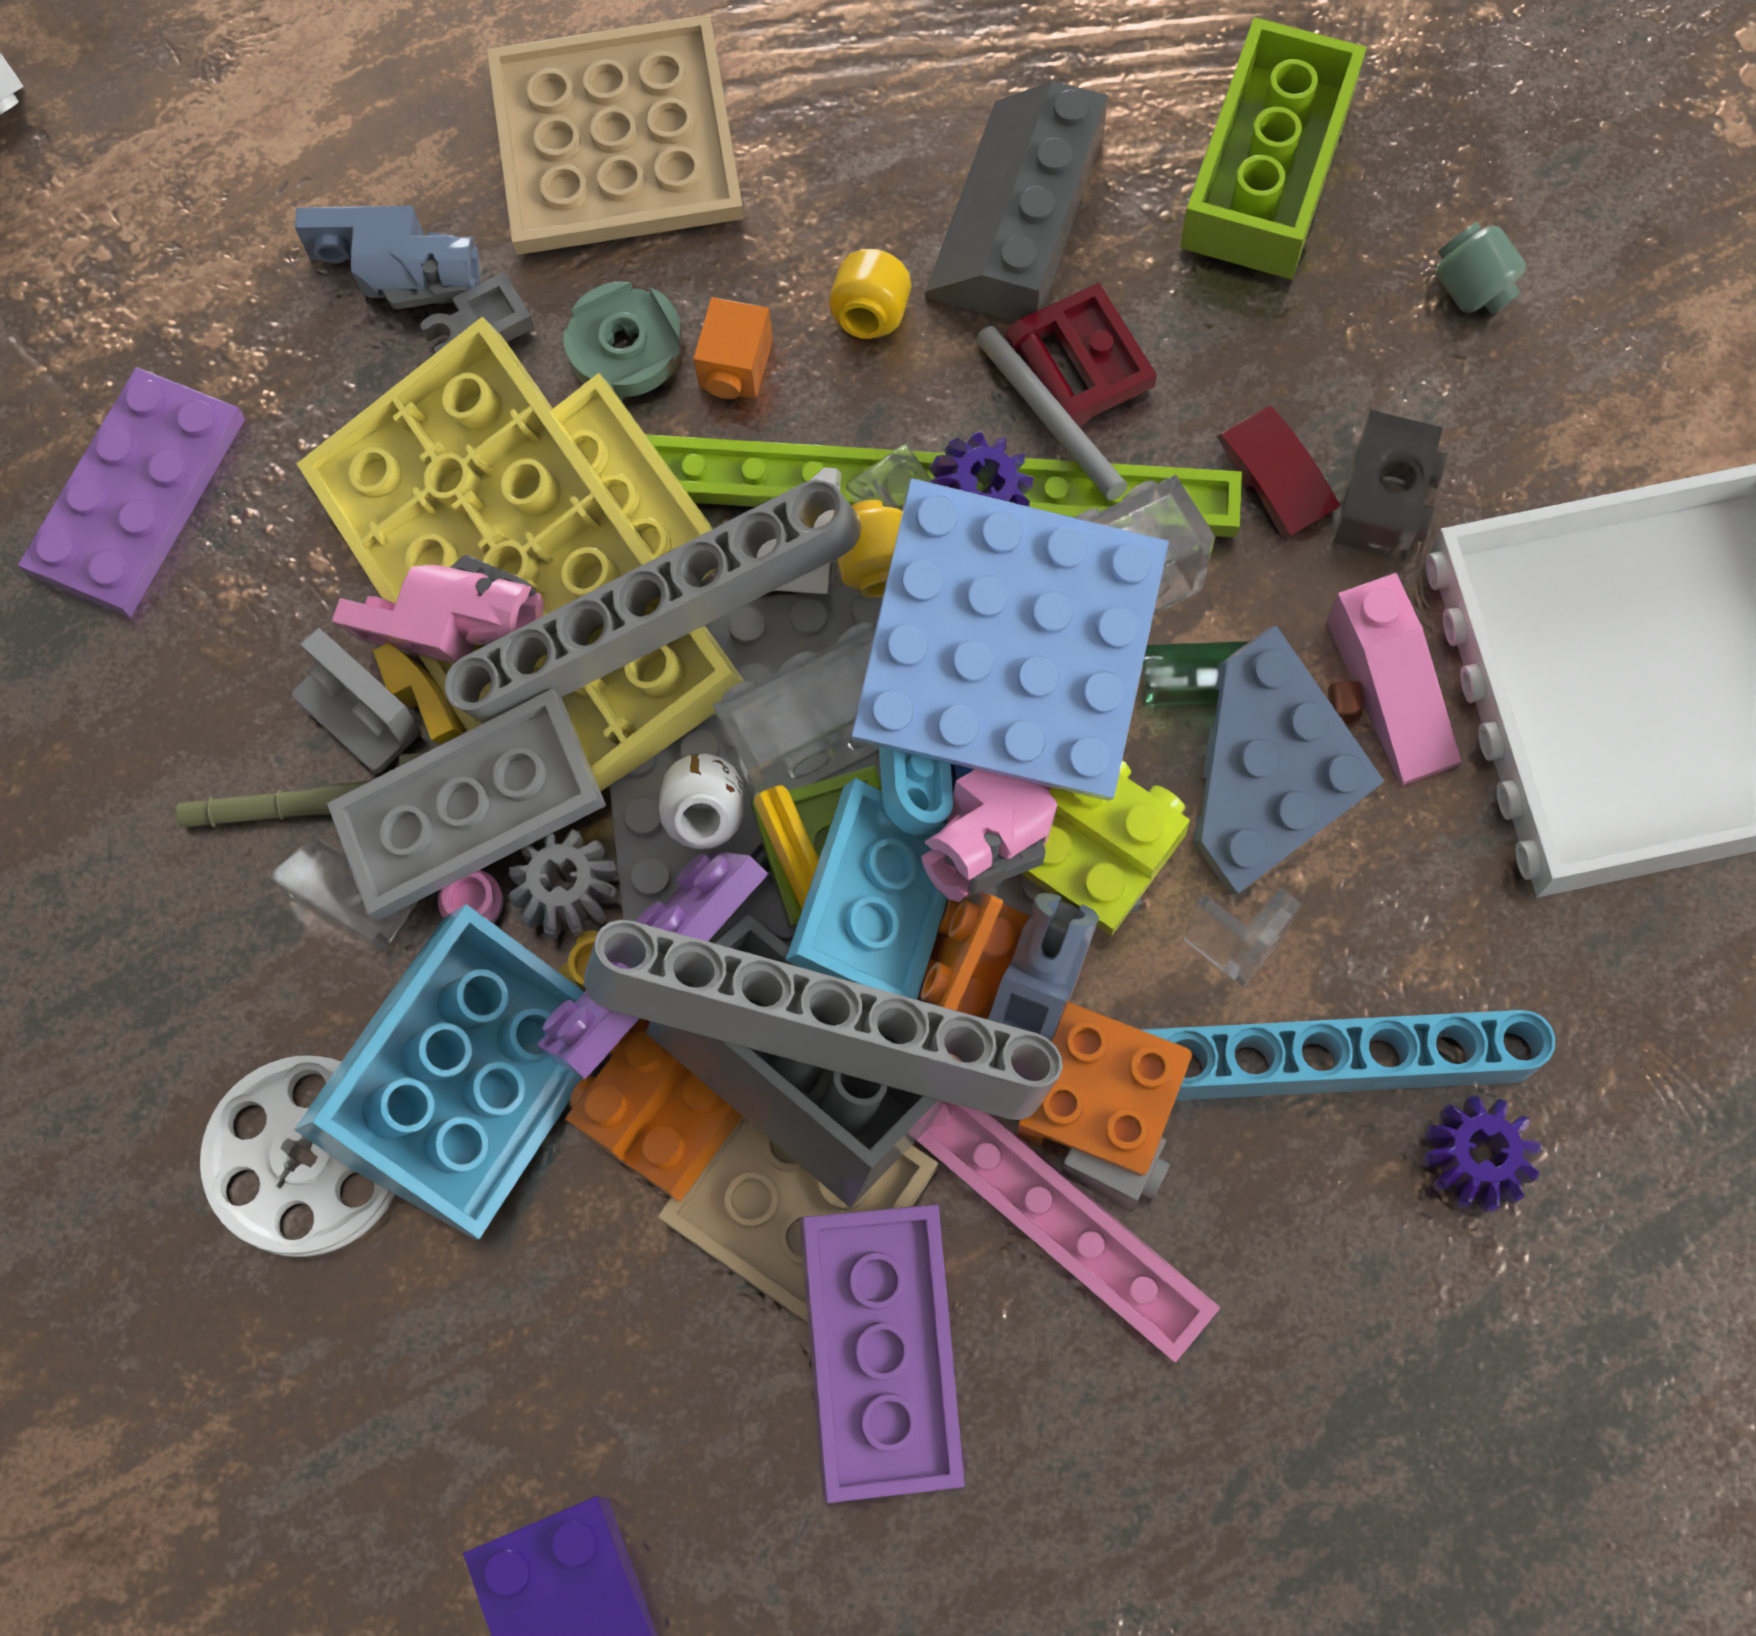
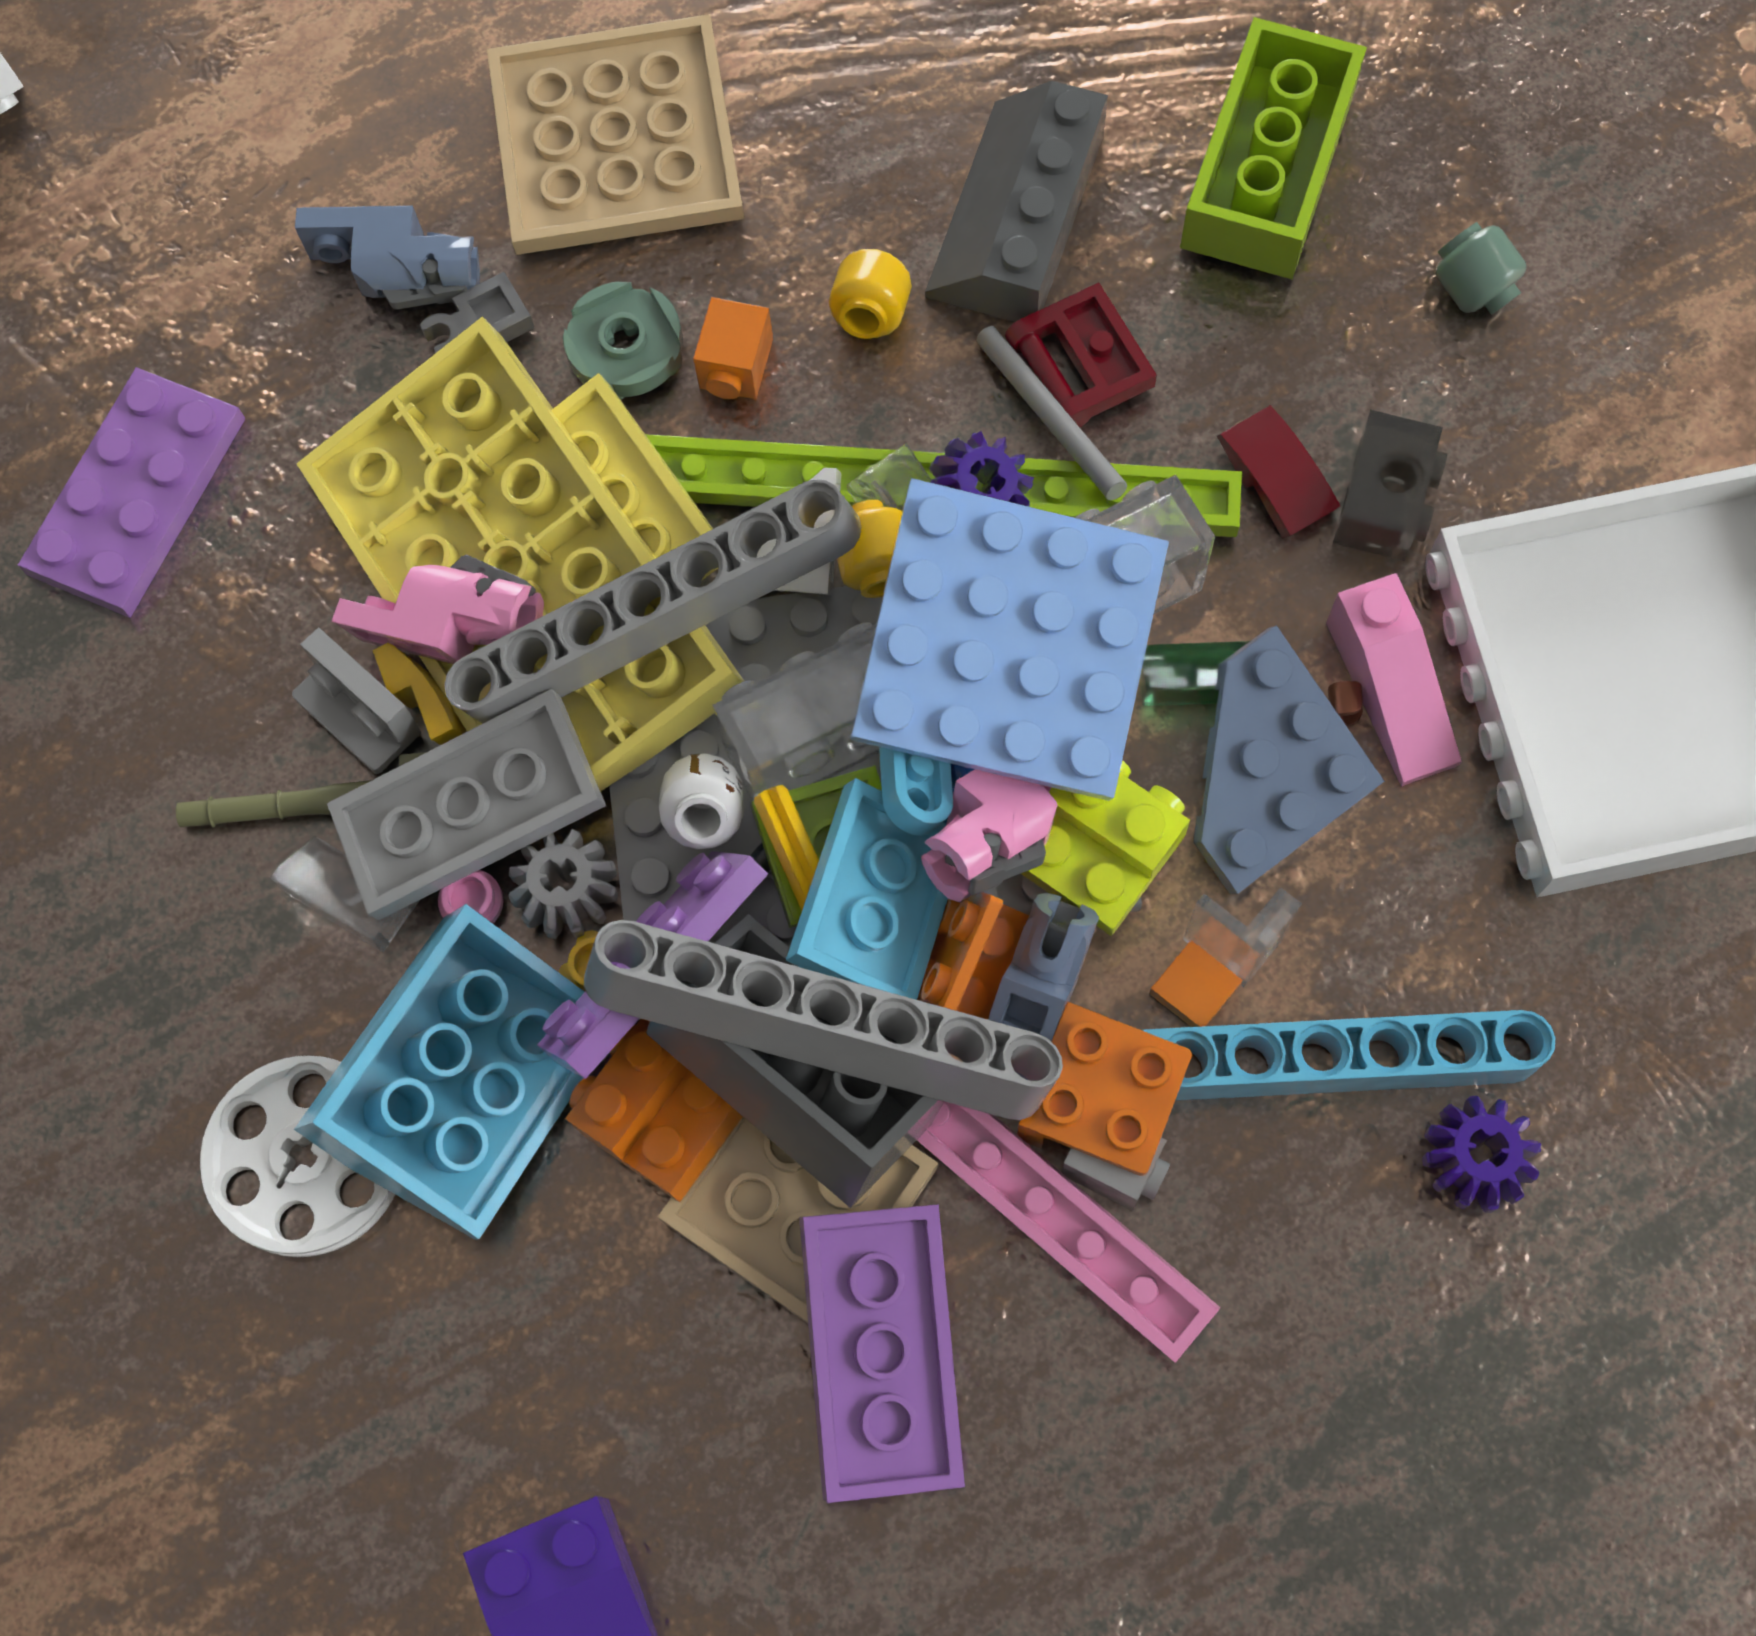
(1195, 986): none -> orange tile

